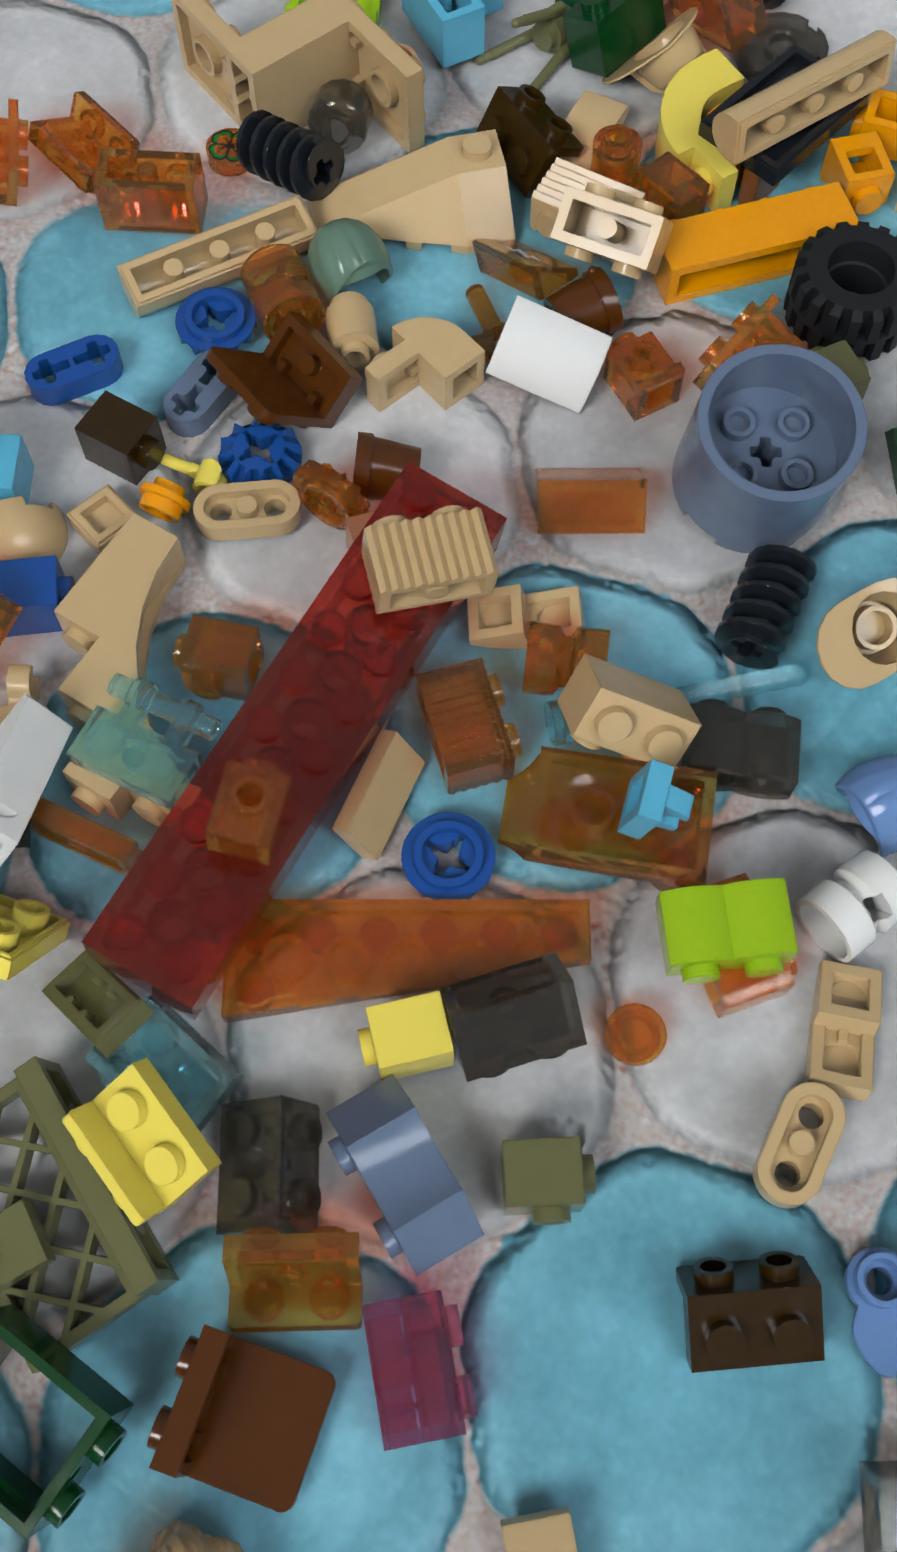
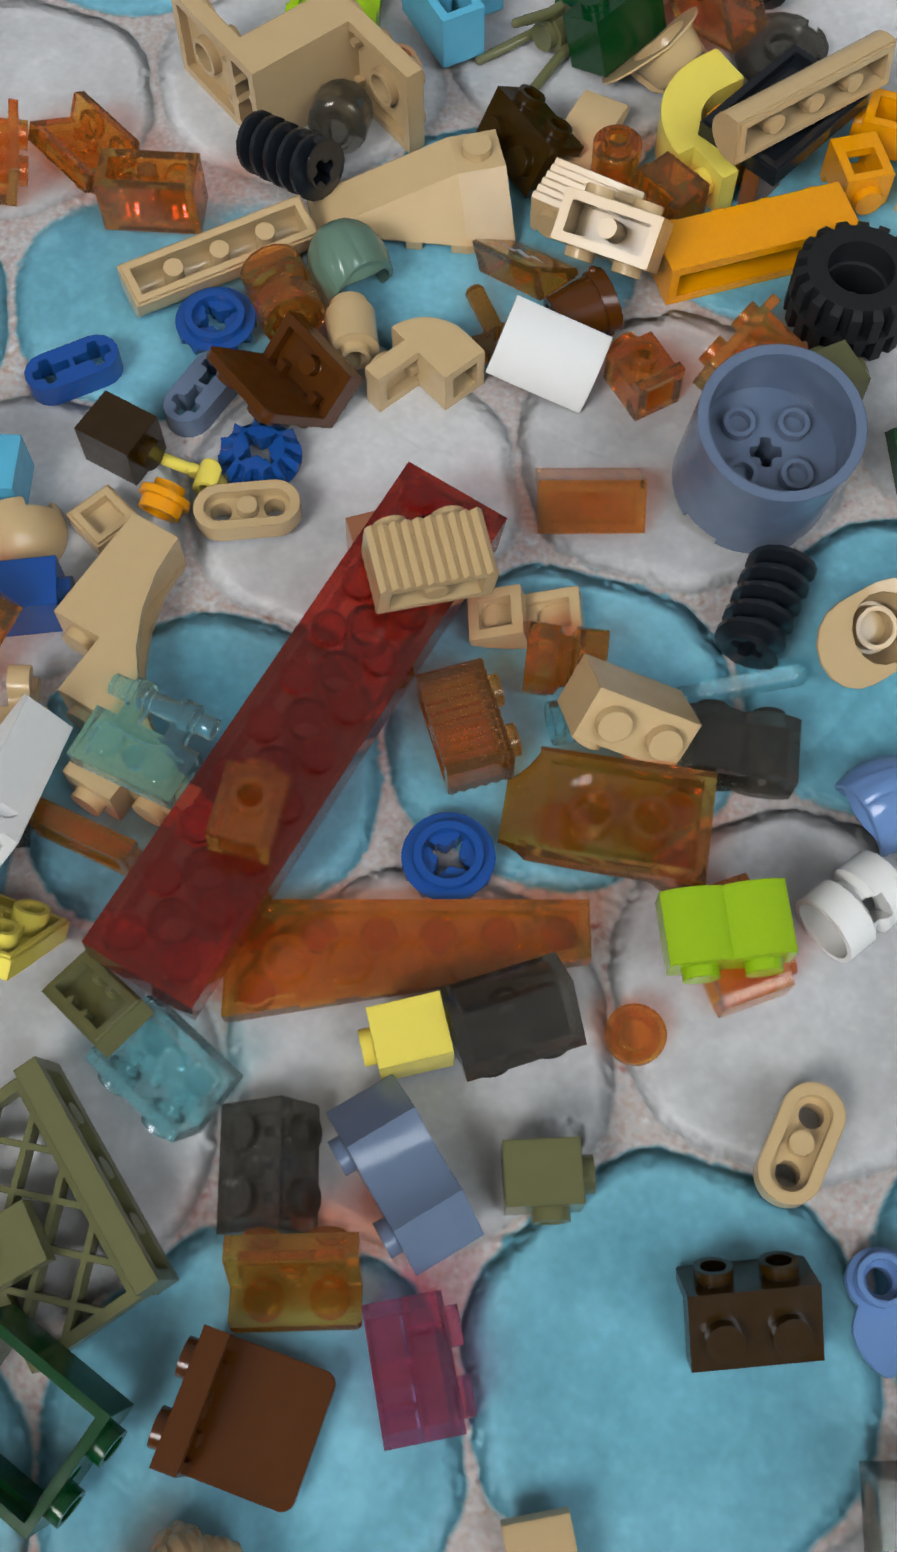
(141, 1142): light yellow bracket -> none
(219, 658): clear orange brick -> none
(222, 153): clear orange tile -> none
(328, 494): clear orange gear -> none
(378, 795): tan tile -> none
(380, 463): reddish brown piece -> none
(653, 801): medium azure tile -> none
(844, 1028): tan slope -> none

